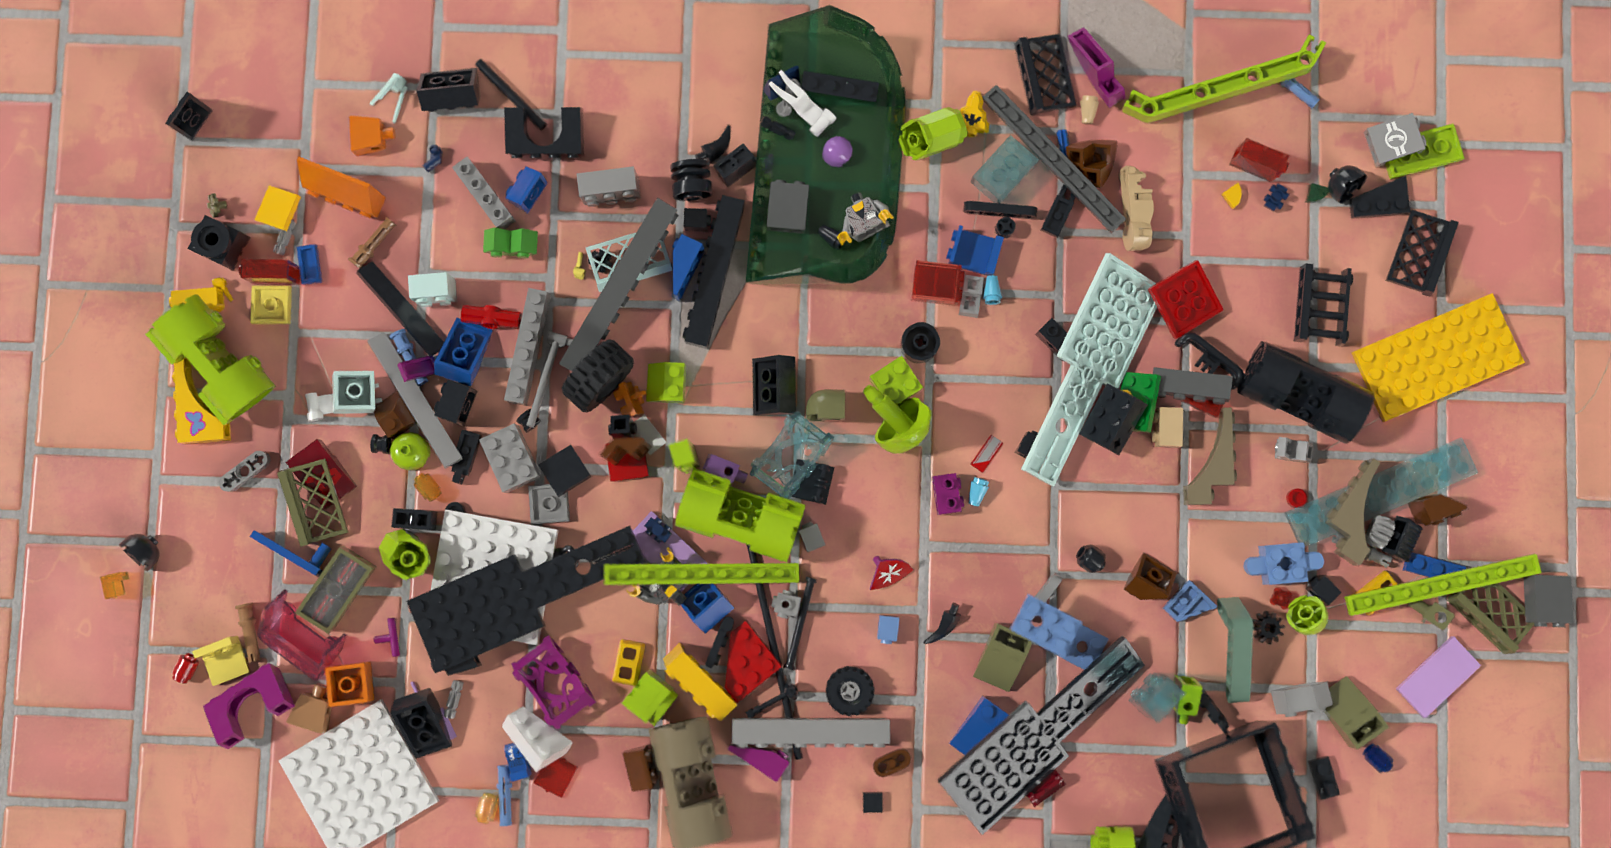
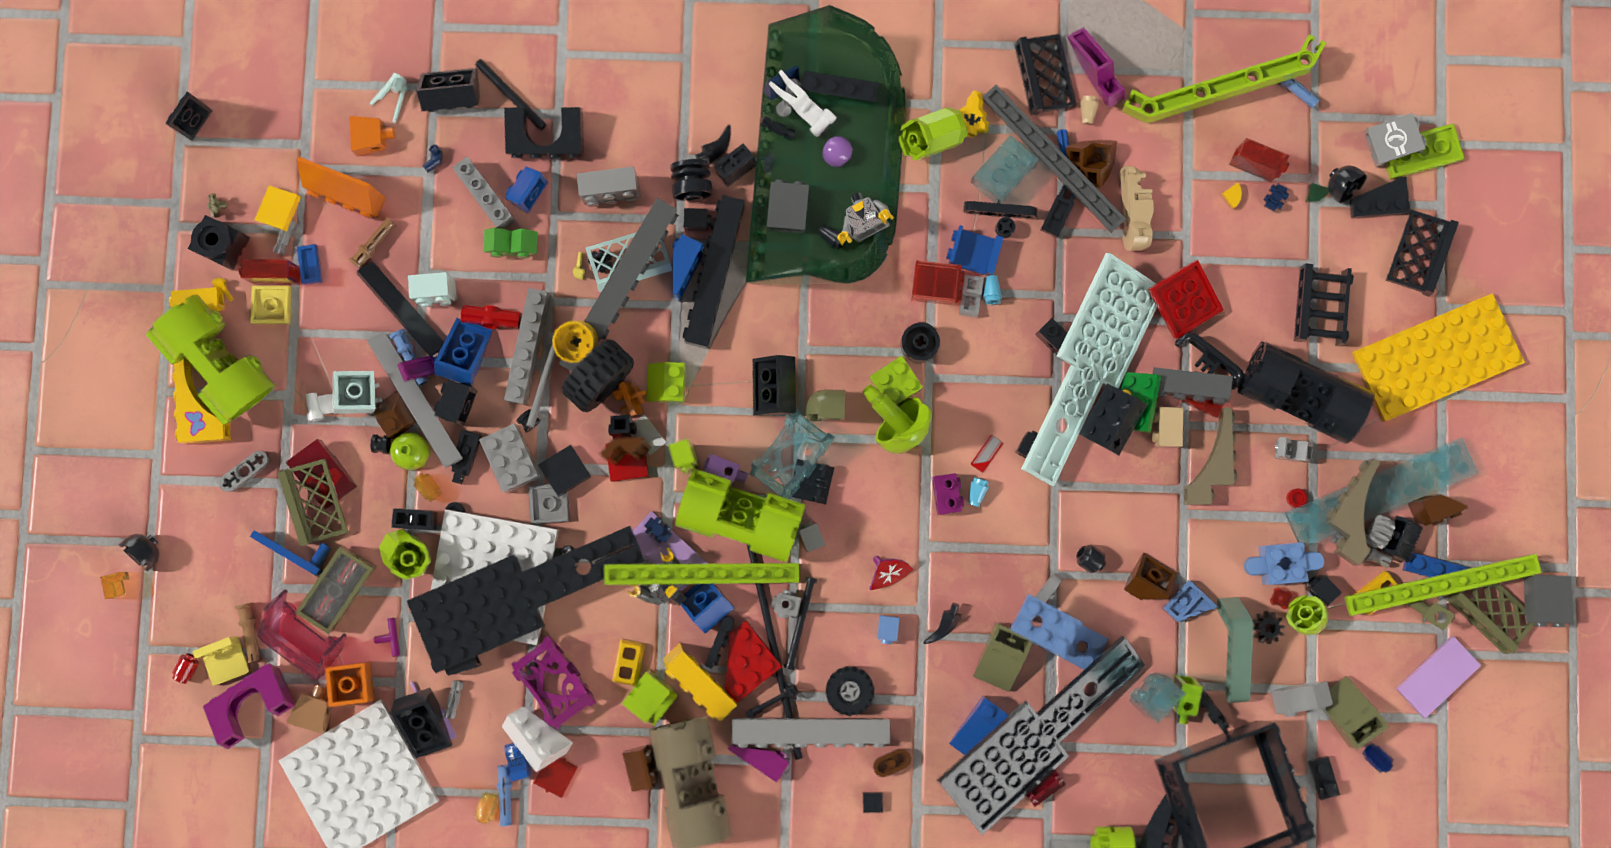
(564, 337): none -> yellow wheel

